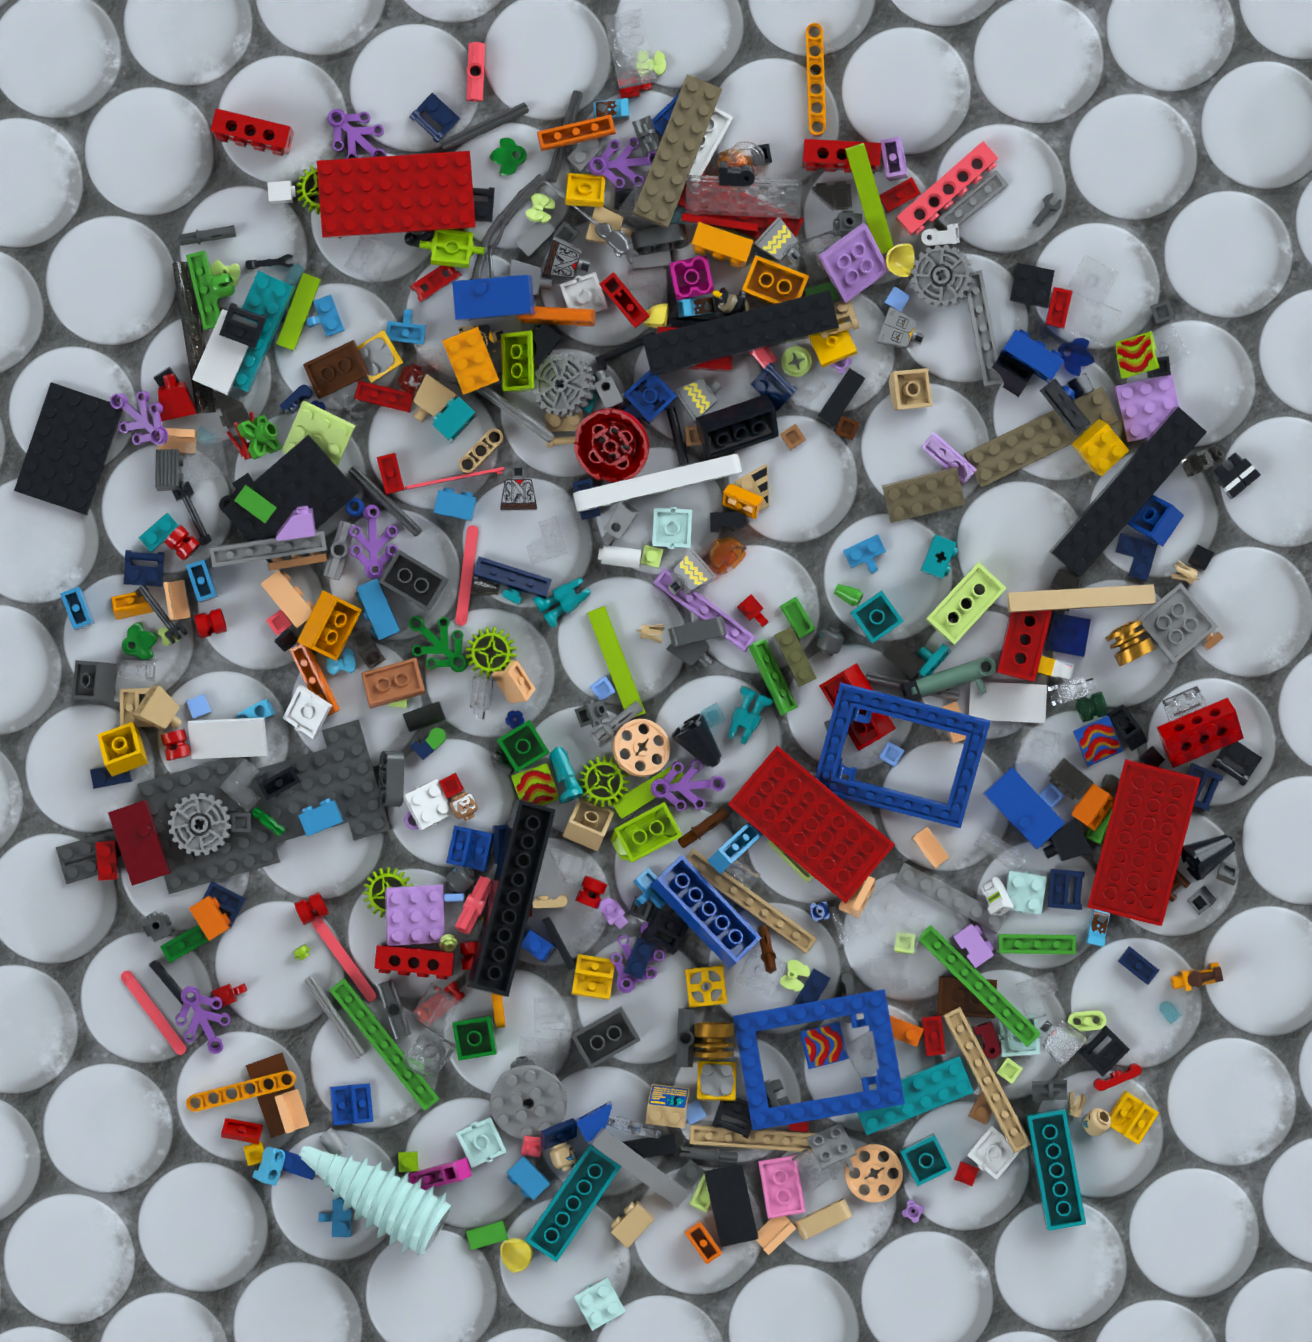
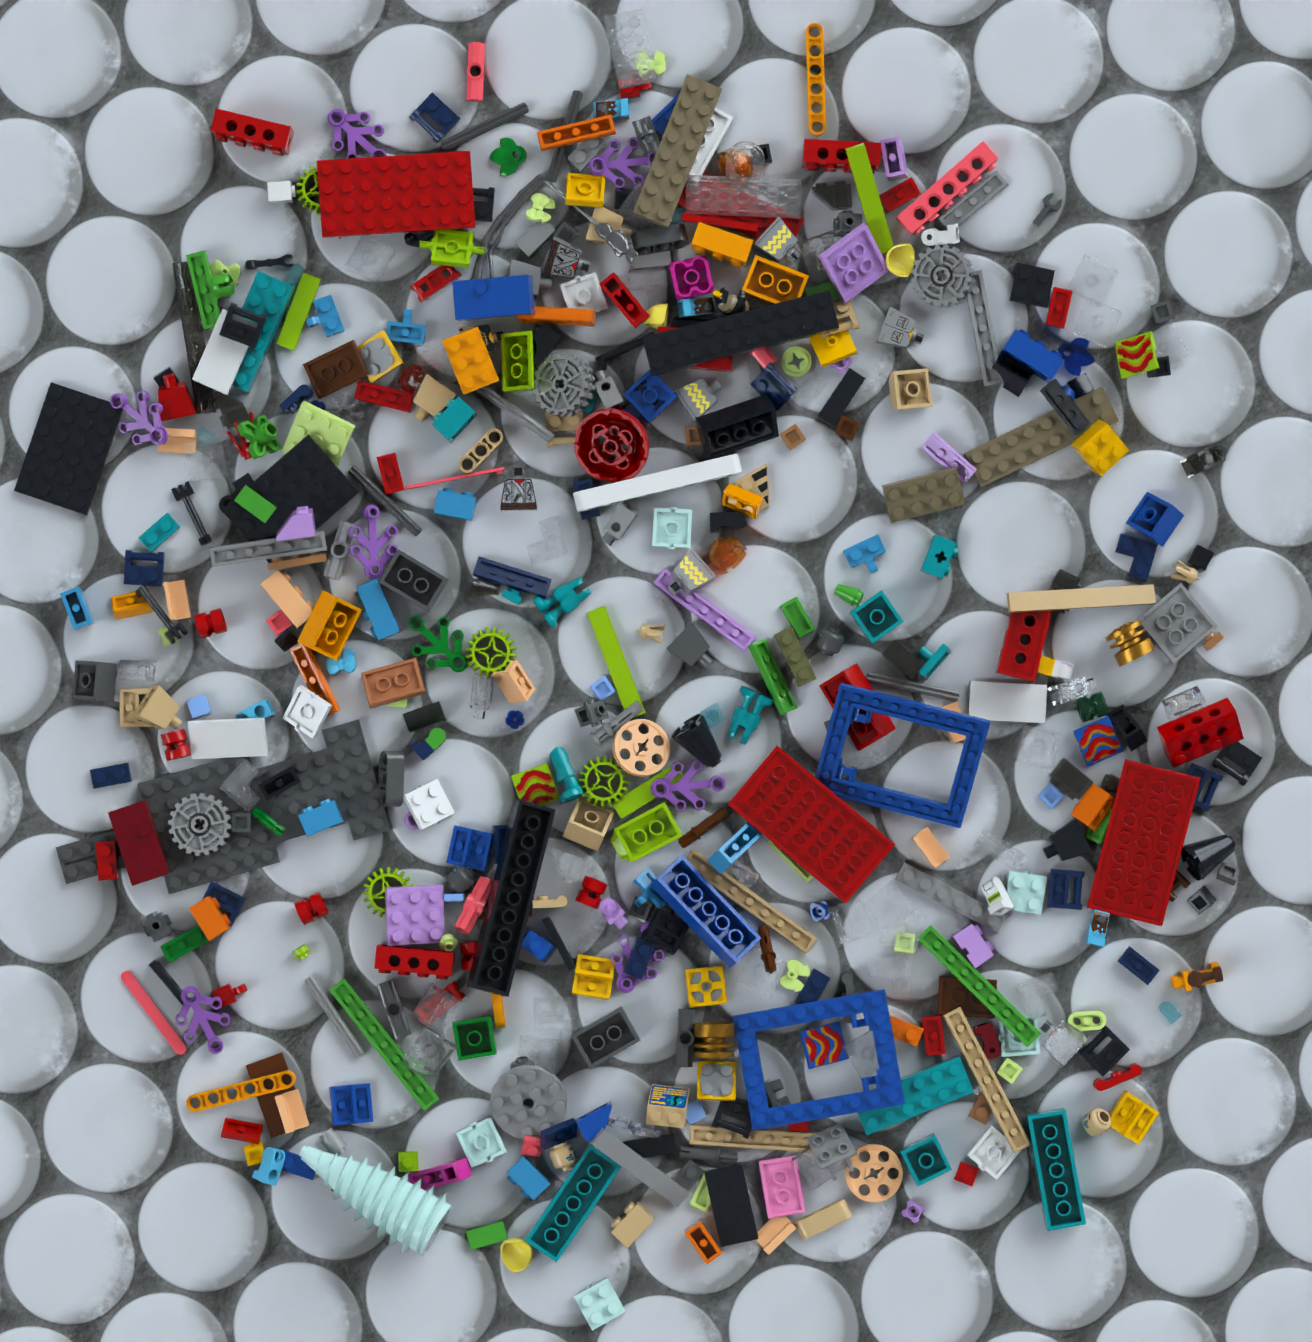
(122, 749): yellow brick -> none
(141, 639): green plate -> none
(168, 470): dark grey brick -> none
(182, 543): red wheel -> none
(202, 581): dark azure brick -> none
(207, 235): dark grey axle -> none
(340, 1219): dark azure plate -> none
(344, 959): coral piece -> none
(359, 511): blue plate -> none
(367, 648): clear smoke slope -> none
(451, 785): red plate -> none
(463, 806): medium nougat head -> none
(466, 575): coral piece -> none
(499, 763): dark grey arm -> none
(523, 746): green brick -> none
(620, 556): white brick -> none
(651, 556): yellowish green plate -> none
(677, 435): black piece -> none
(697, 631): dark grey beam -> none
(735, 176): black leg -> none
(751, 609): red plate -> none
(859, 899): light nougat panel -> none
(891, 754): light blue tile -> none
(897, 299): light blue tile -> none
(948, 679): sand green piece -> none
(965, 590): yellowish green brick -> none
(1023, 808): blue brick -> none
(1036, 944): bright green plate -> none
(1049, 1090): dark grey hips -> none
(1068, 634): clear blue plate -> none
(1074, 1108): tan piece -> none
(1128, 491): black brick -> none
(1145, 405): lavender plate -> none
(1152, 757): black slope -> none
(1238, 477): black hips -> none

